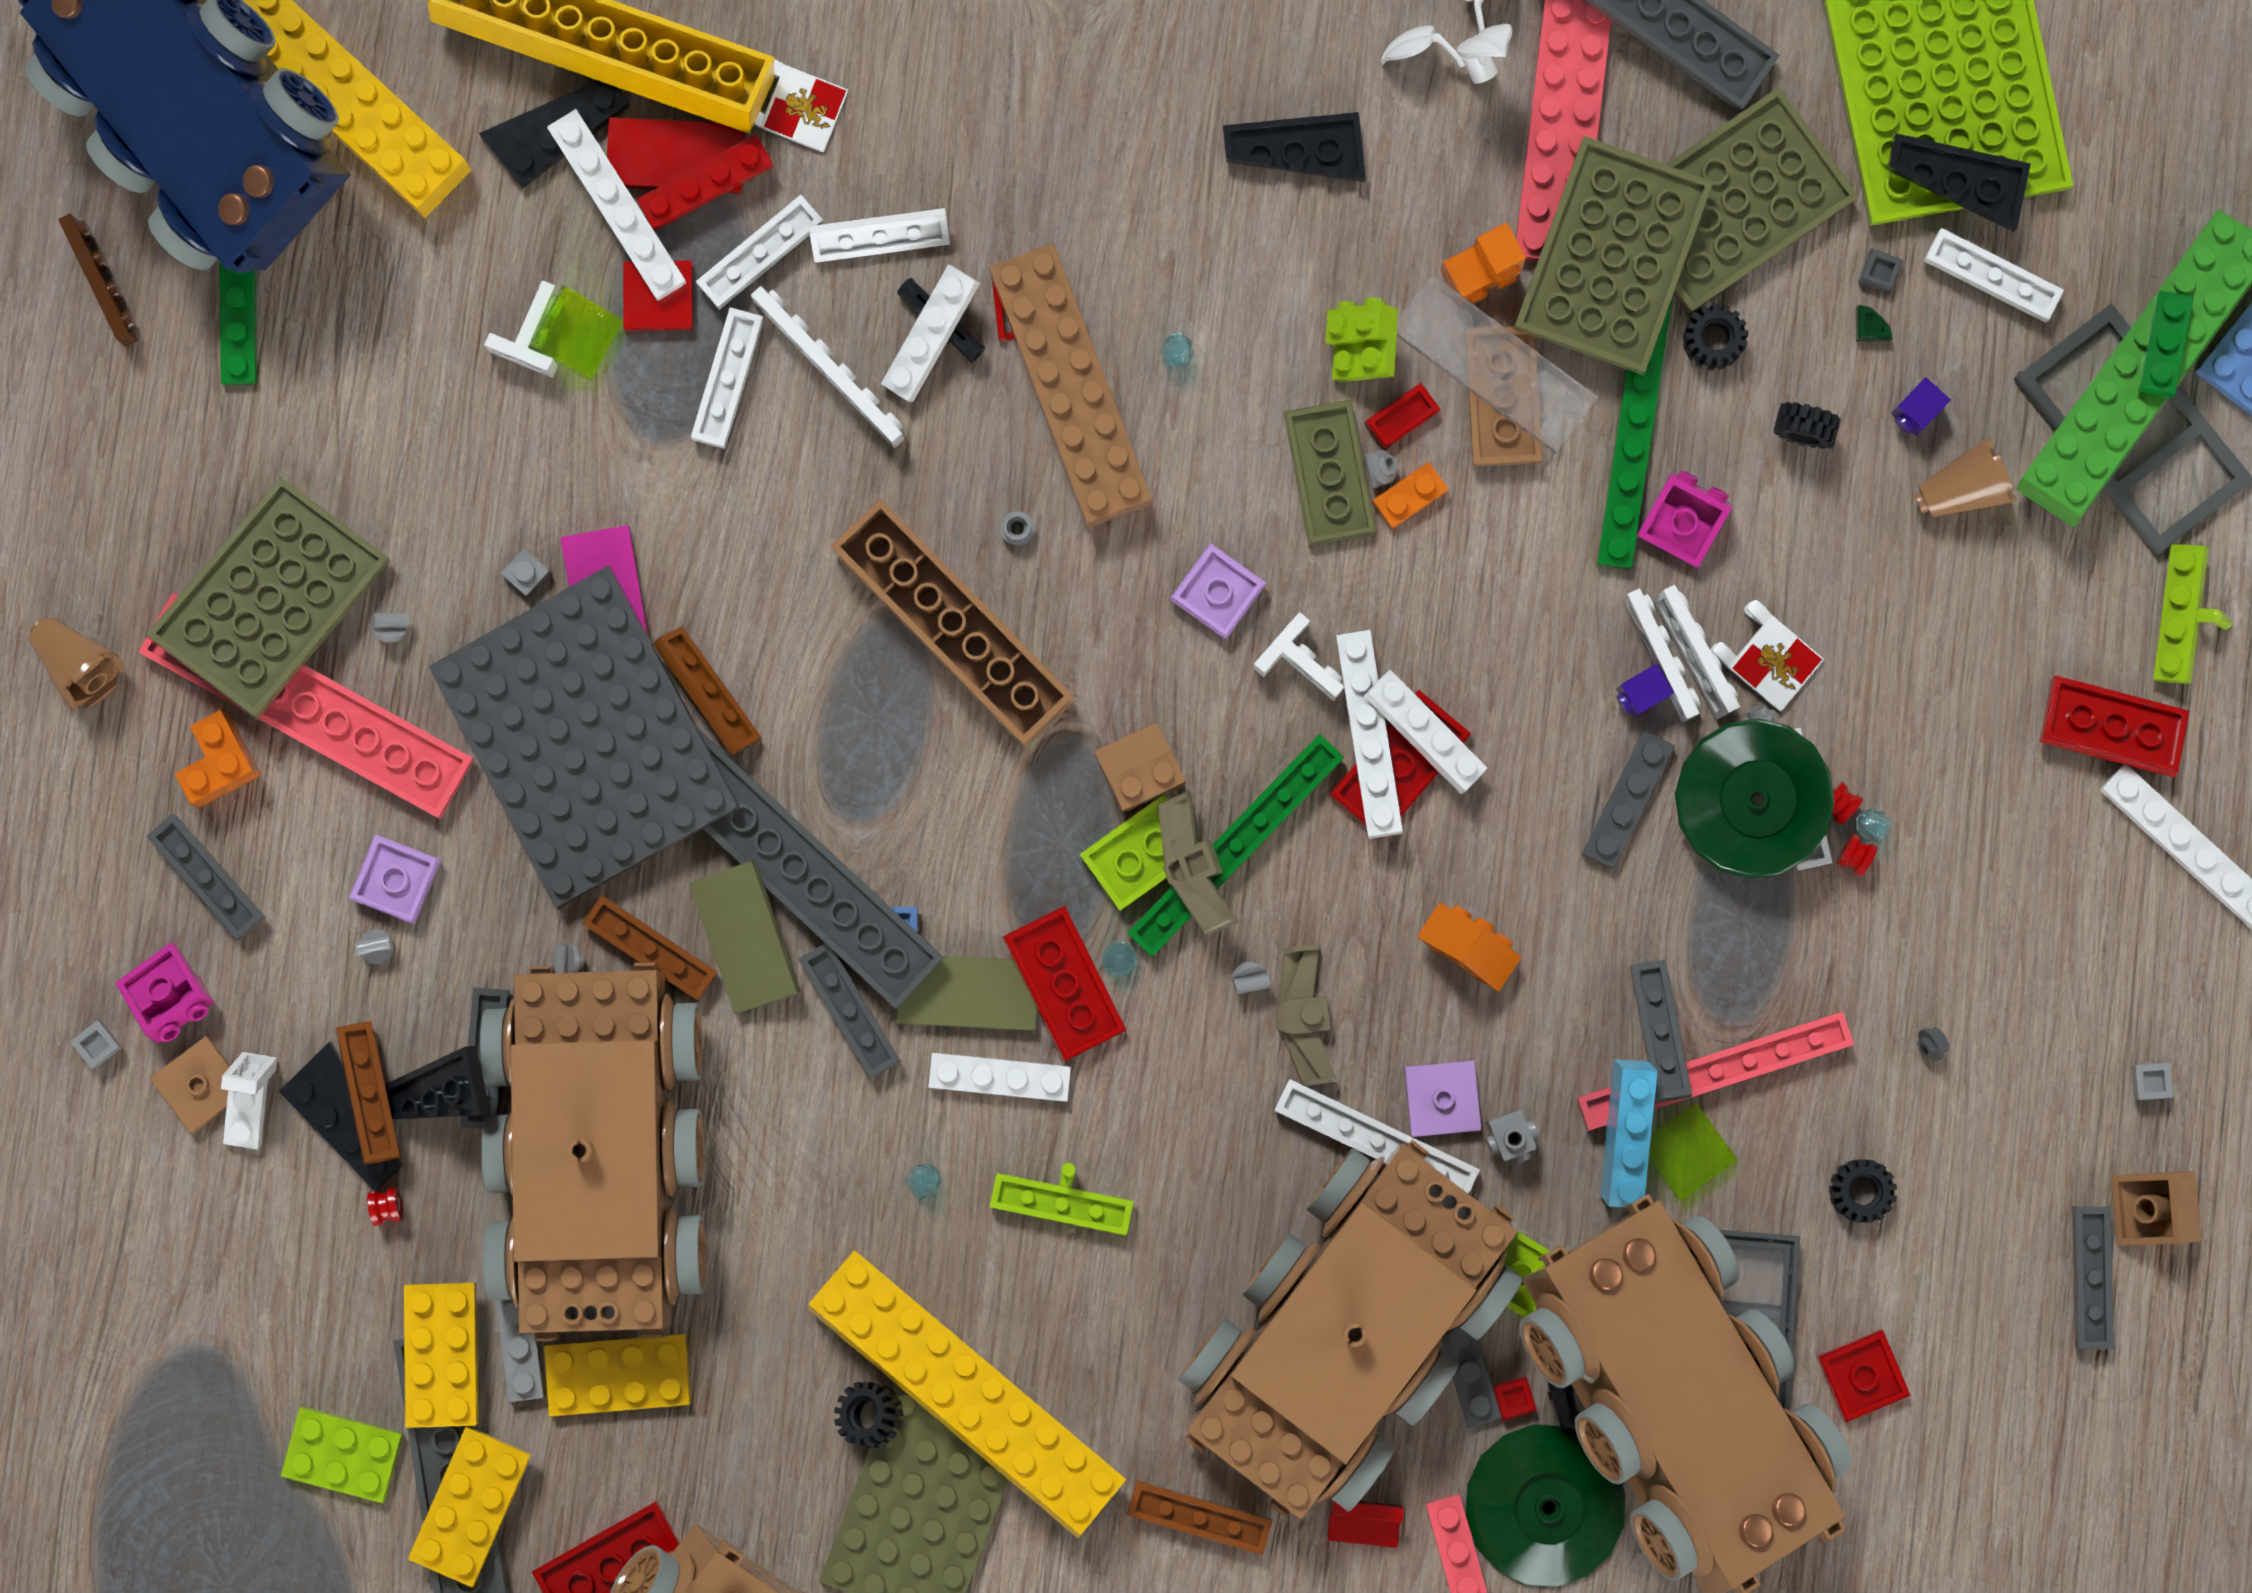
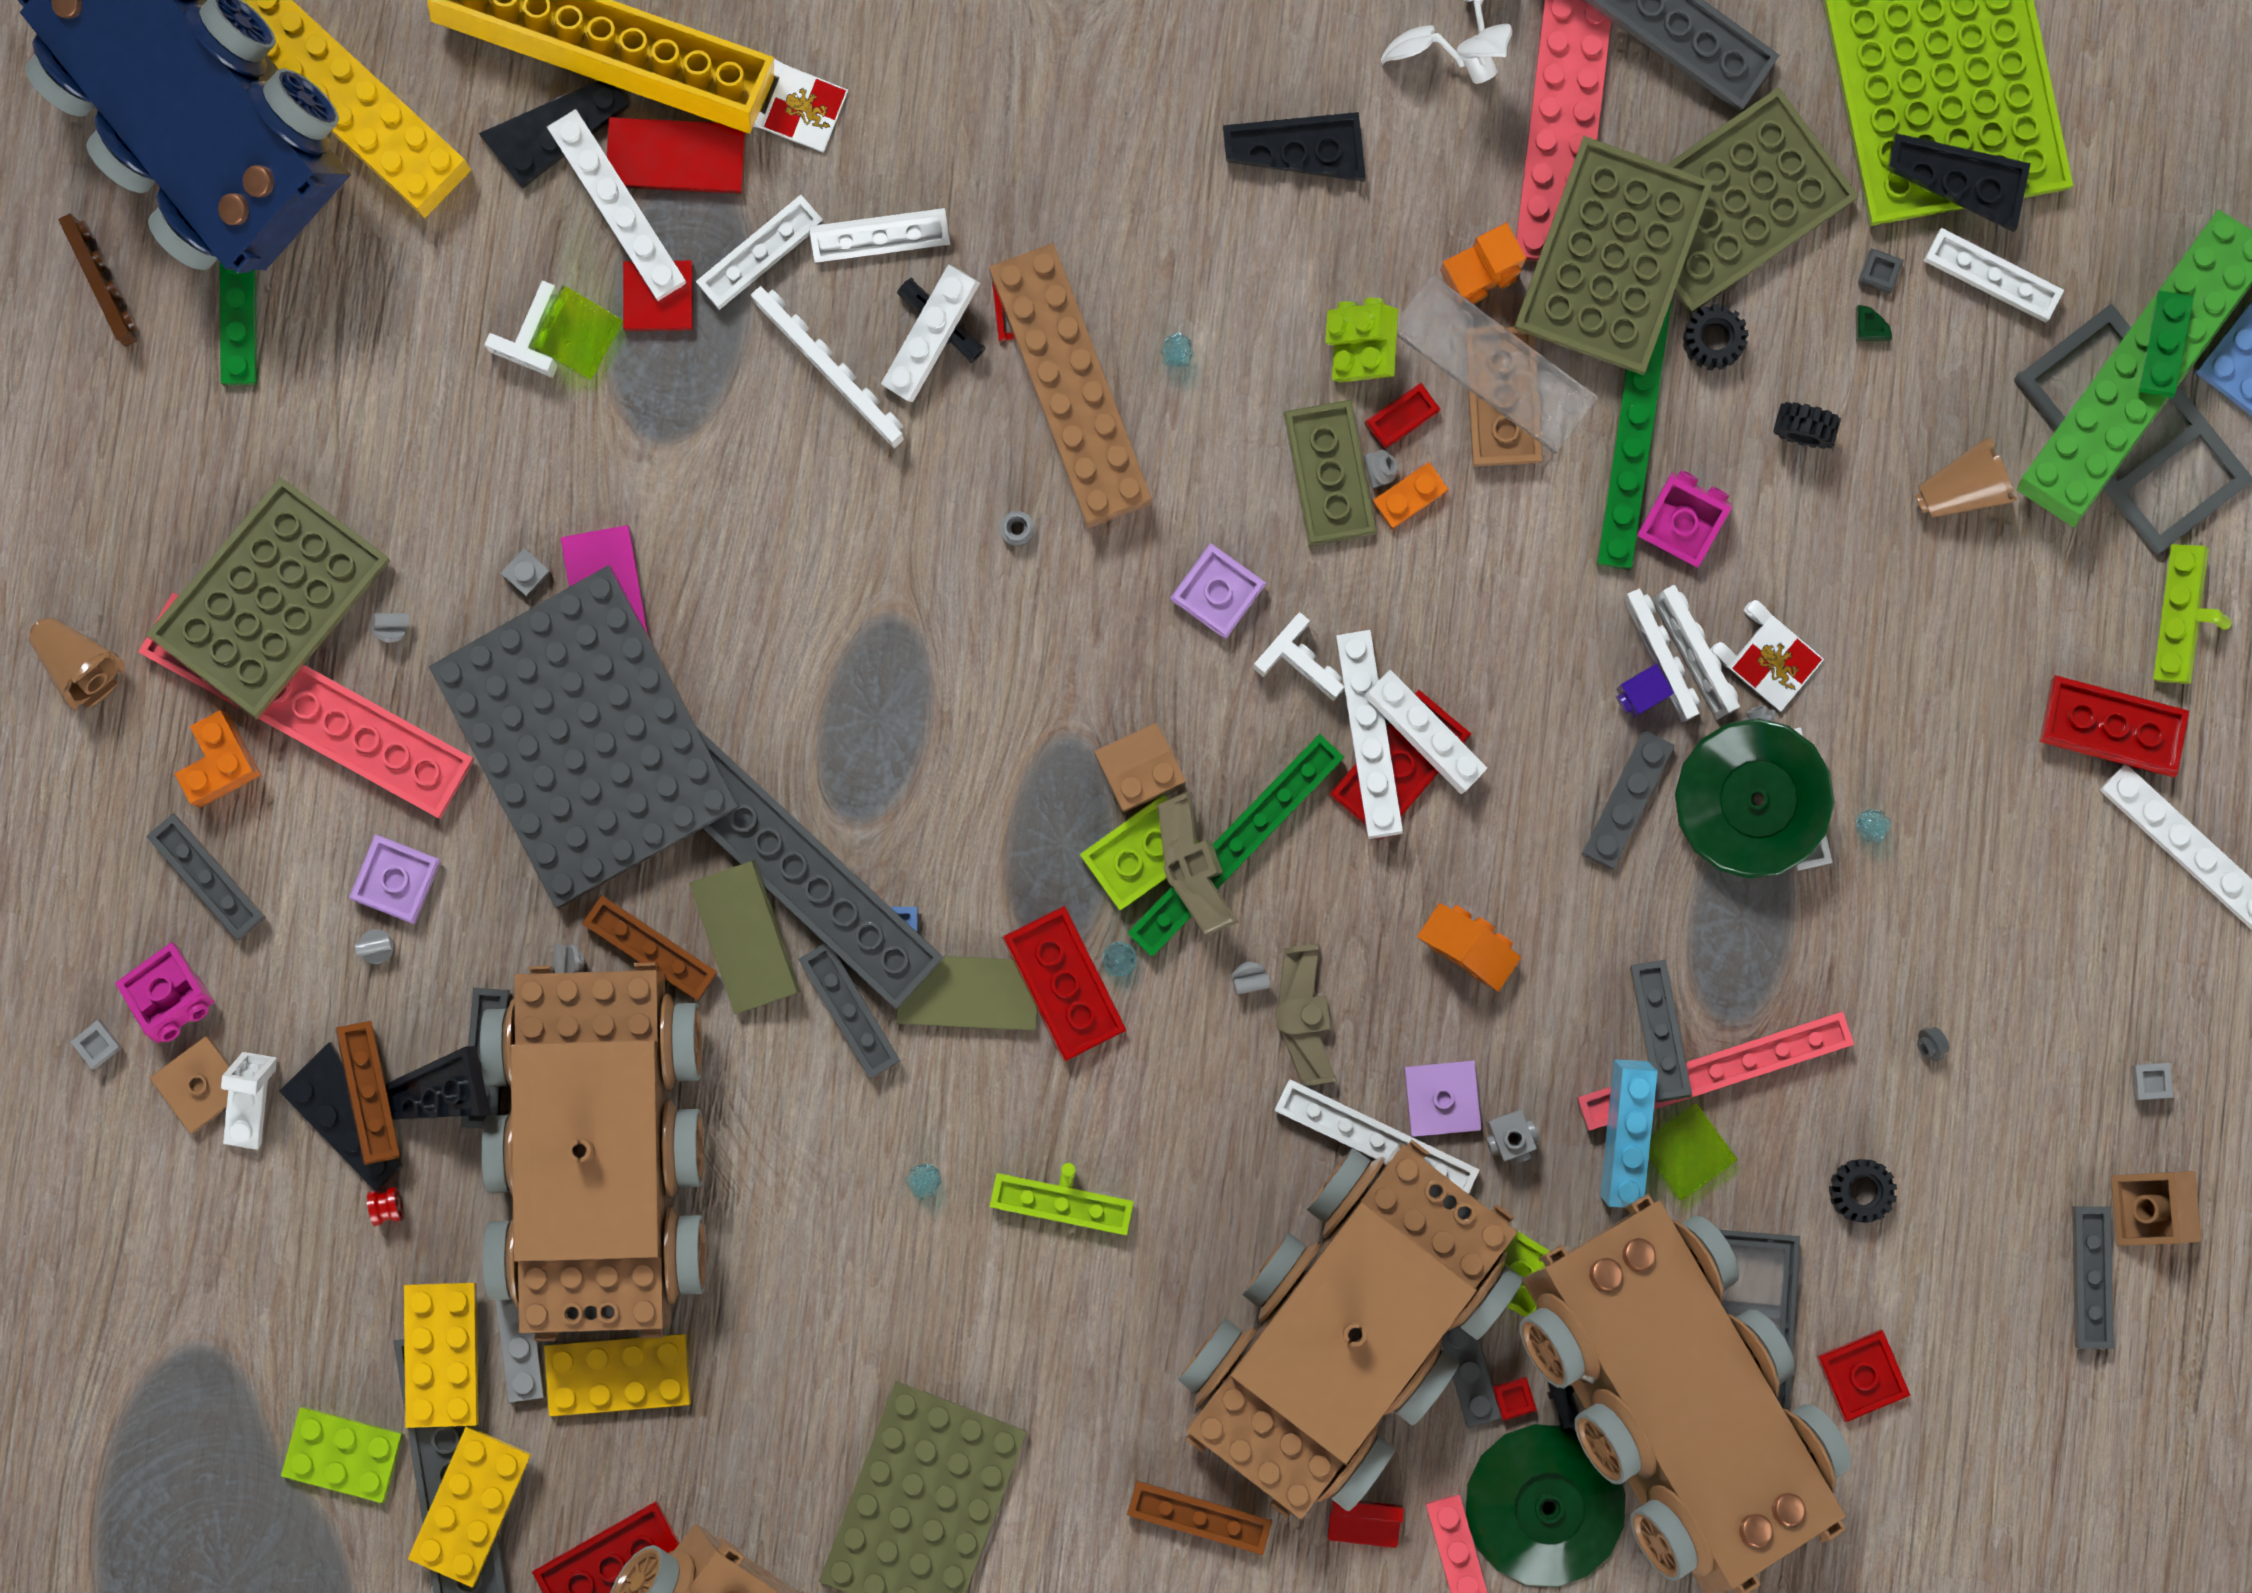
(705, 182): red plate -> none
(707, 690): dark orange plate -> none
(727, 378): white plate -> none
(851, 1411): black tyre -> none
(952, 623): medium nougat brick -> none
(966, 1394): yellow brick -> none
(999, 1077): white plate -> none
(1845, 803): red wheel -> none
(1857, 855): red wheel -> none
(1920, 407): dark purple brick -> none

